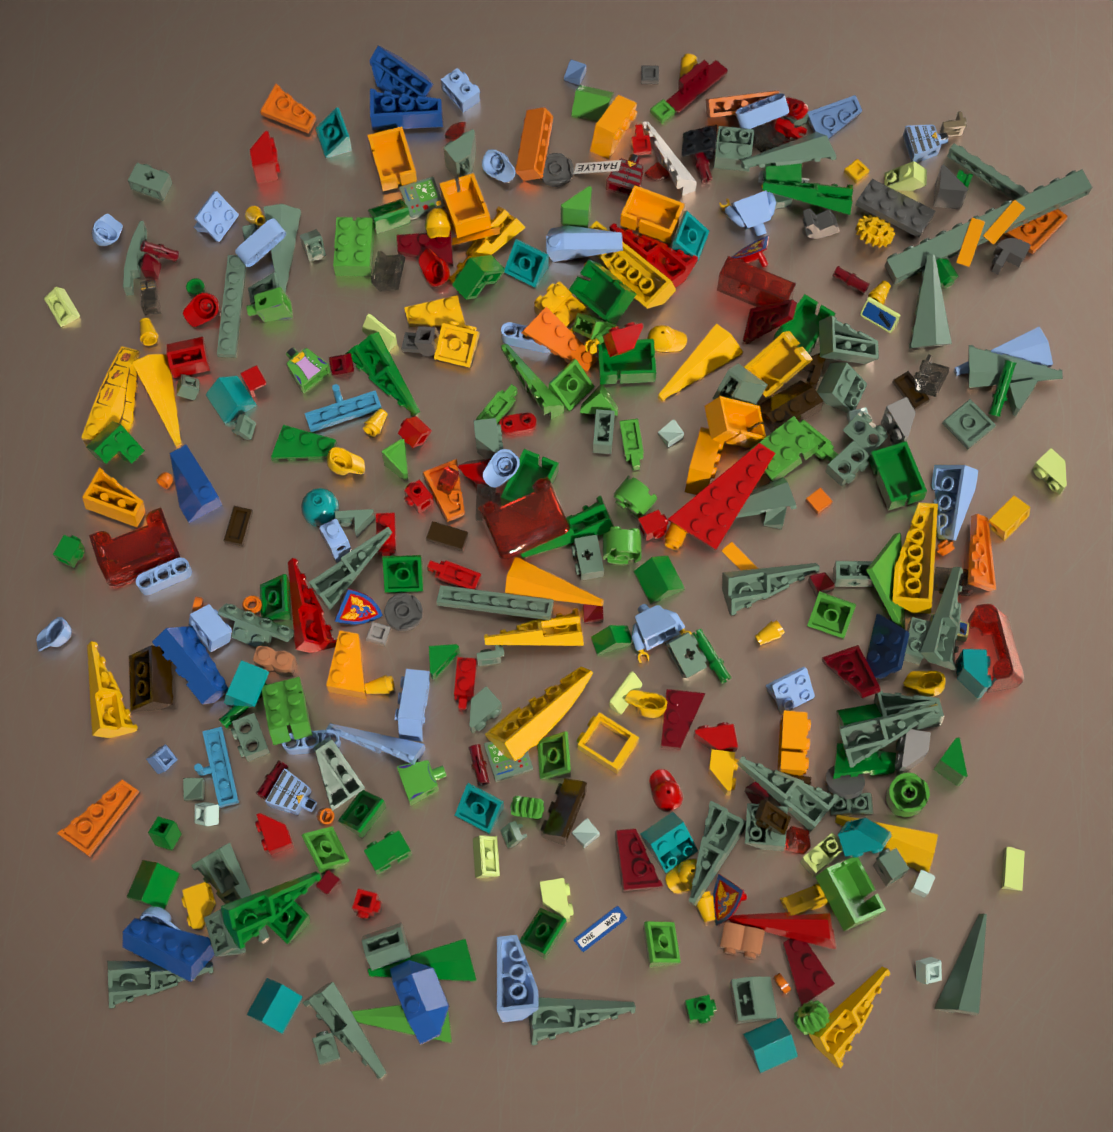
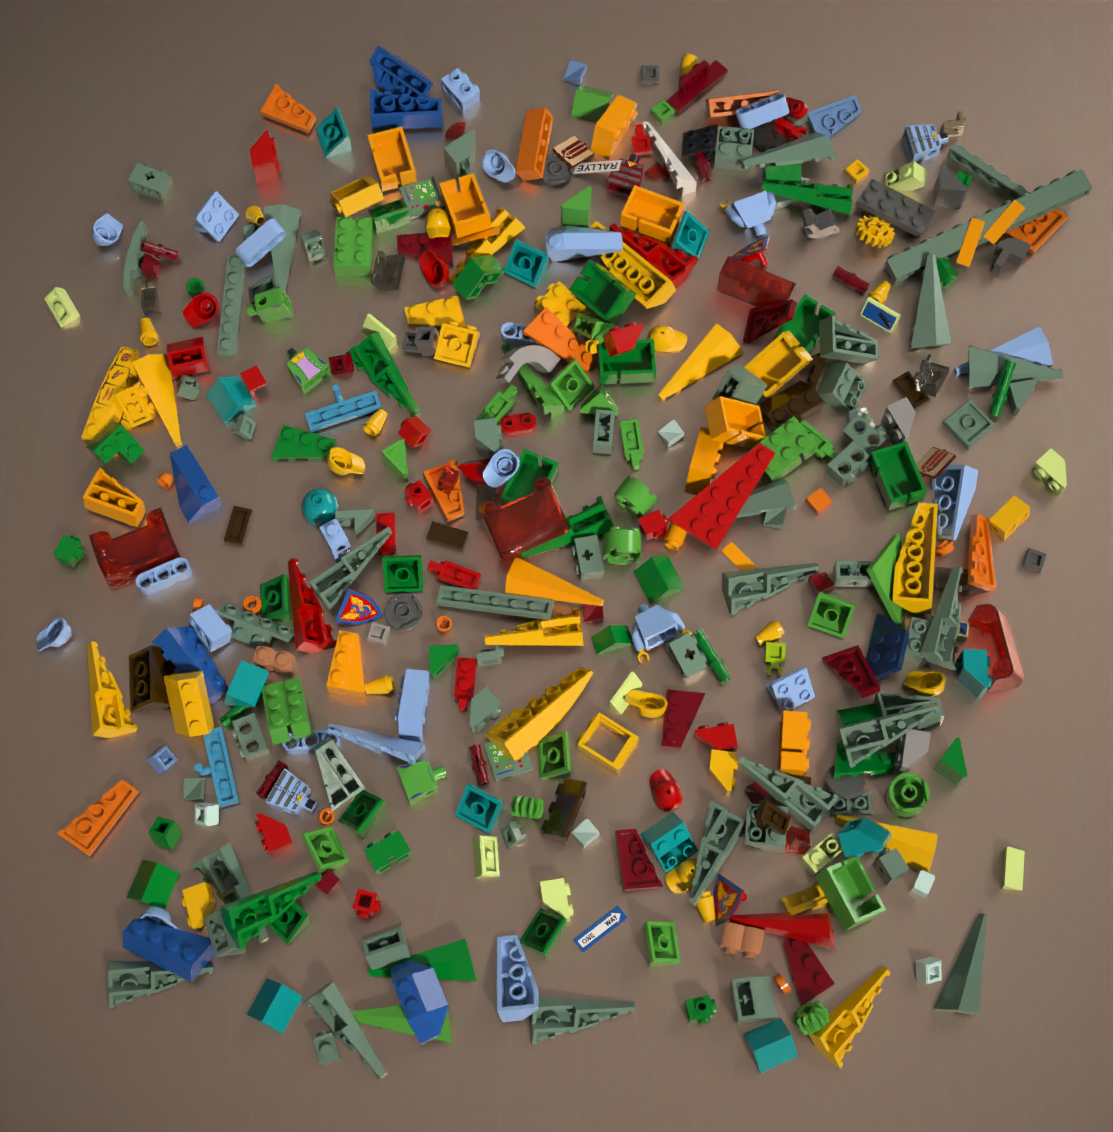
(136, 404): none -> yellow bracket
(189, 703): none -> yellow slope
(356, 196): none -> yellow window
(446, 627): none -> orange hinge
(537, 356): none -> light grey arch
(573, 151): none -> piece
(775, 654): none -> lime plate
(935, 462): none -> piece
(1034, 560): none -> dark grey tile

